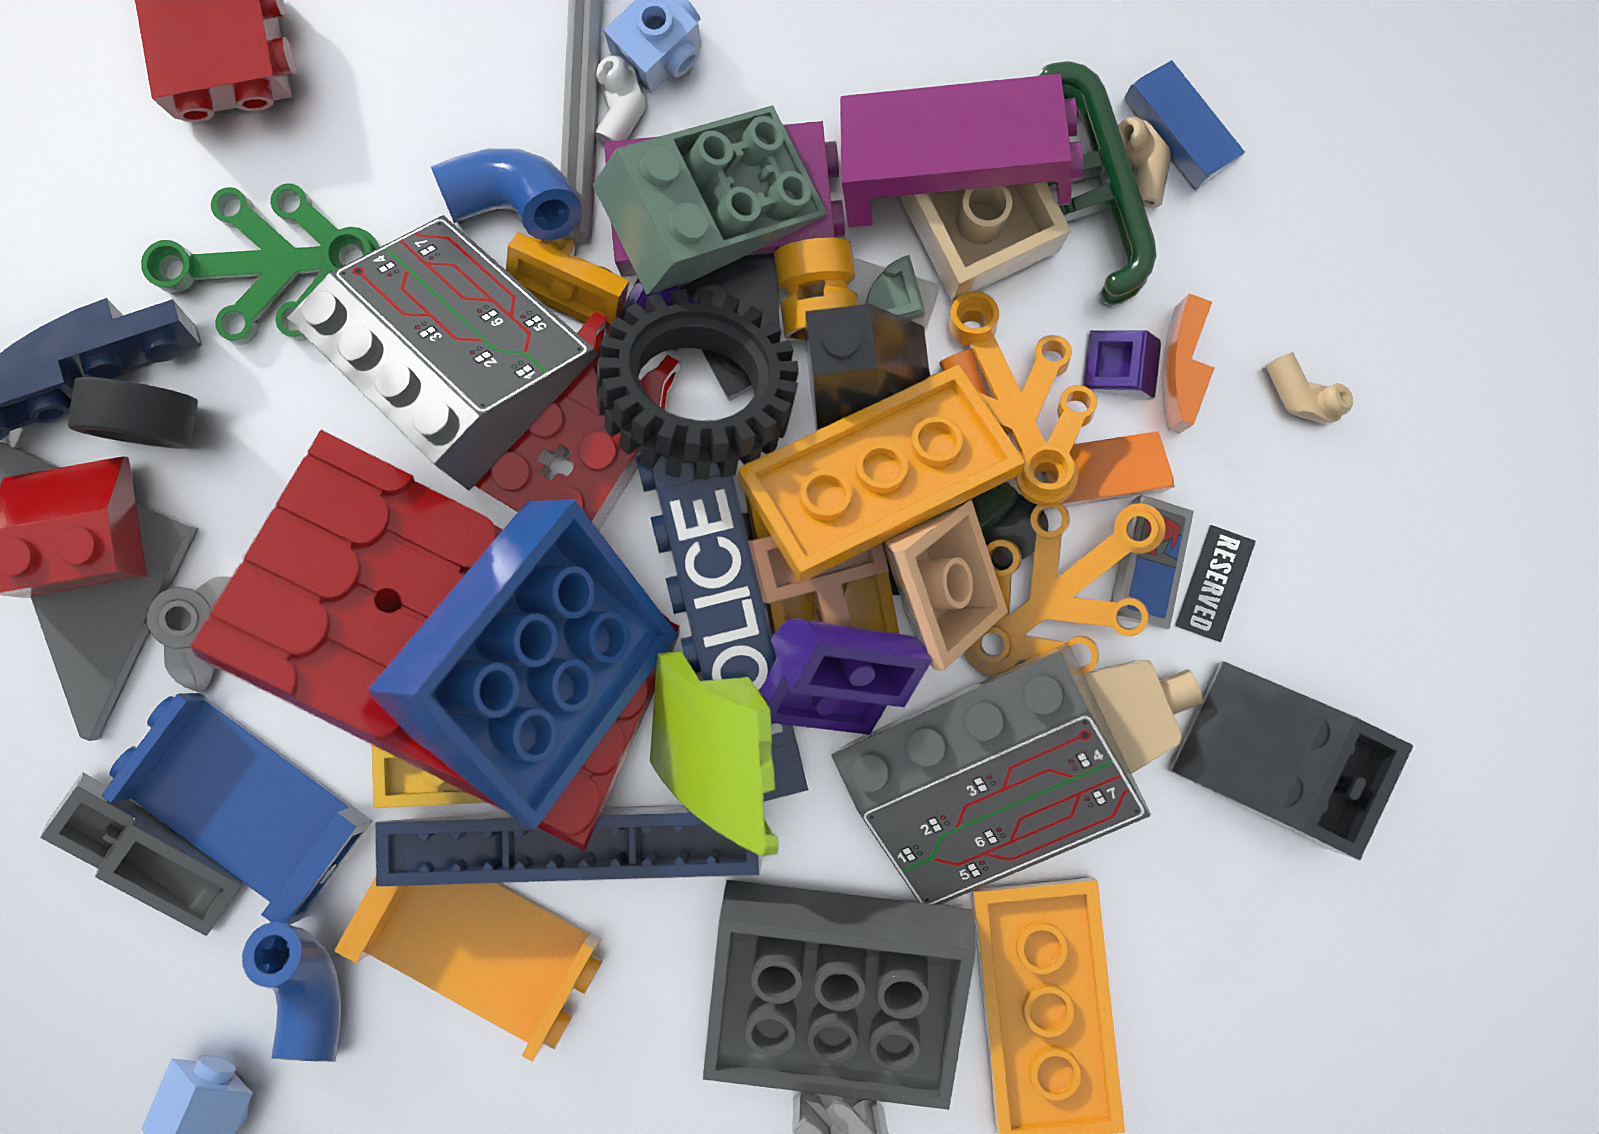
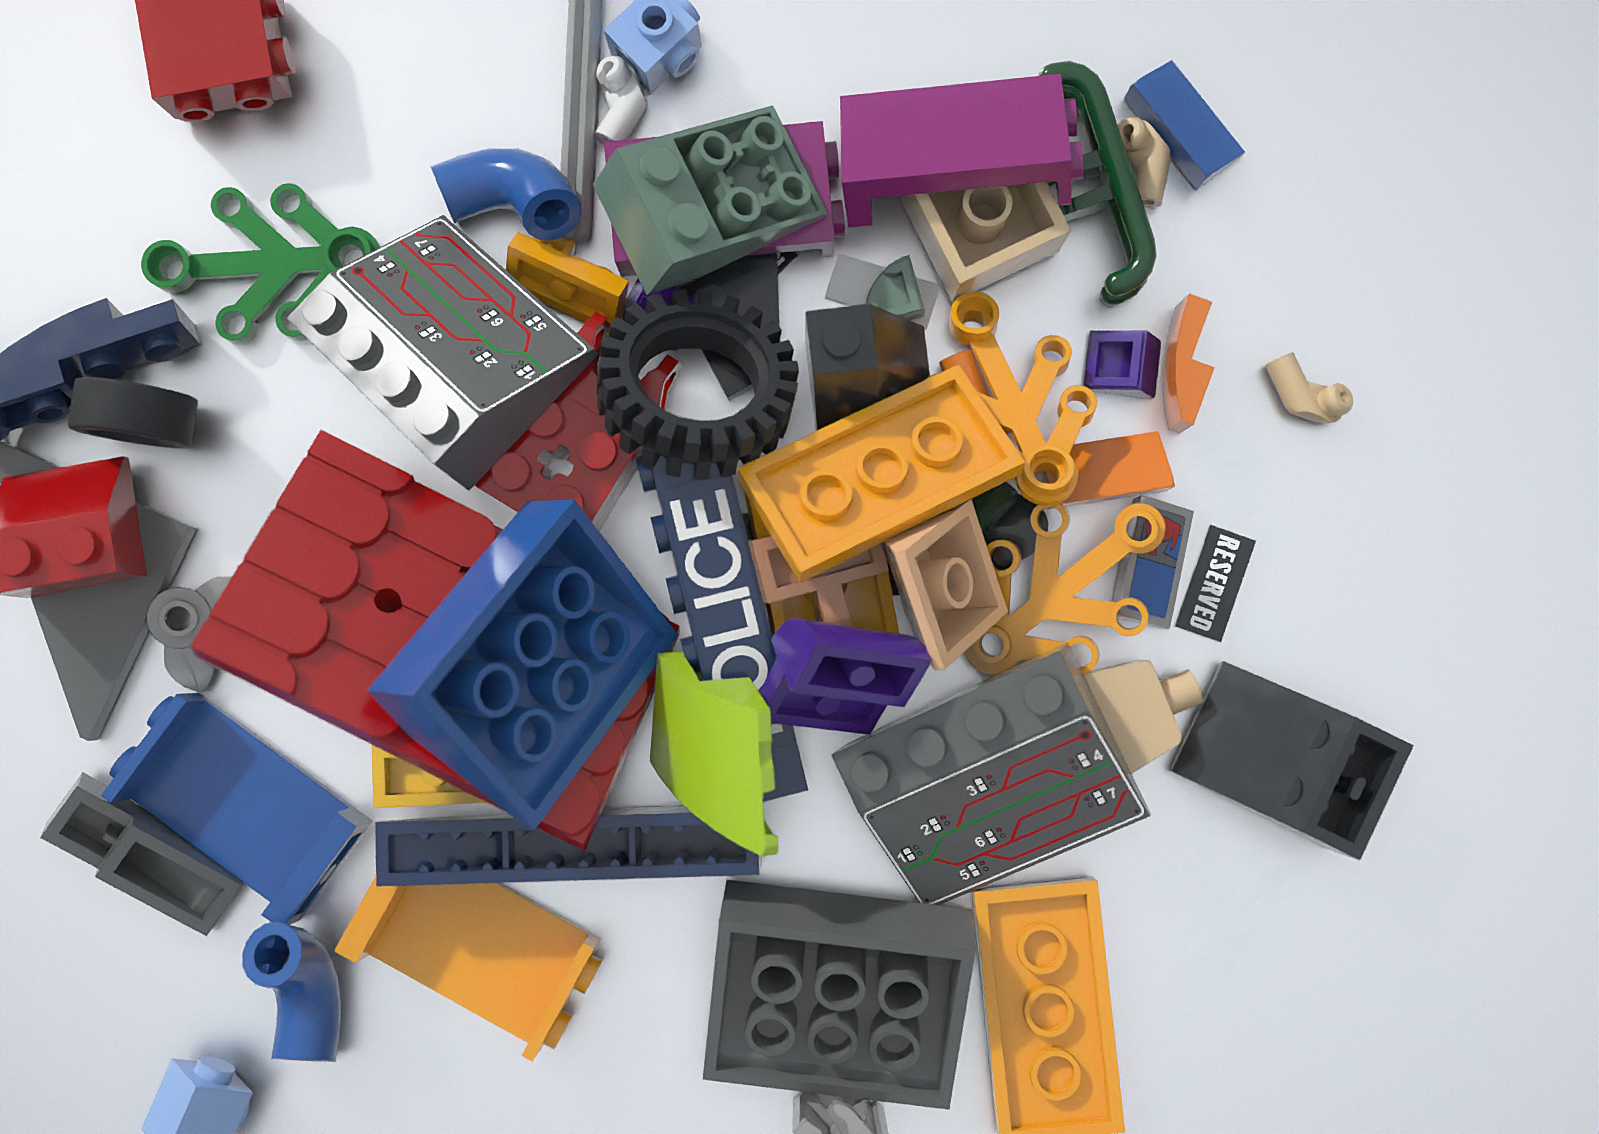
(813, 269): light orange wheel -> none

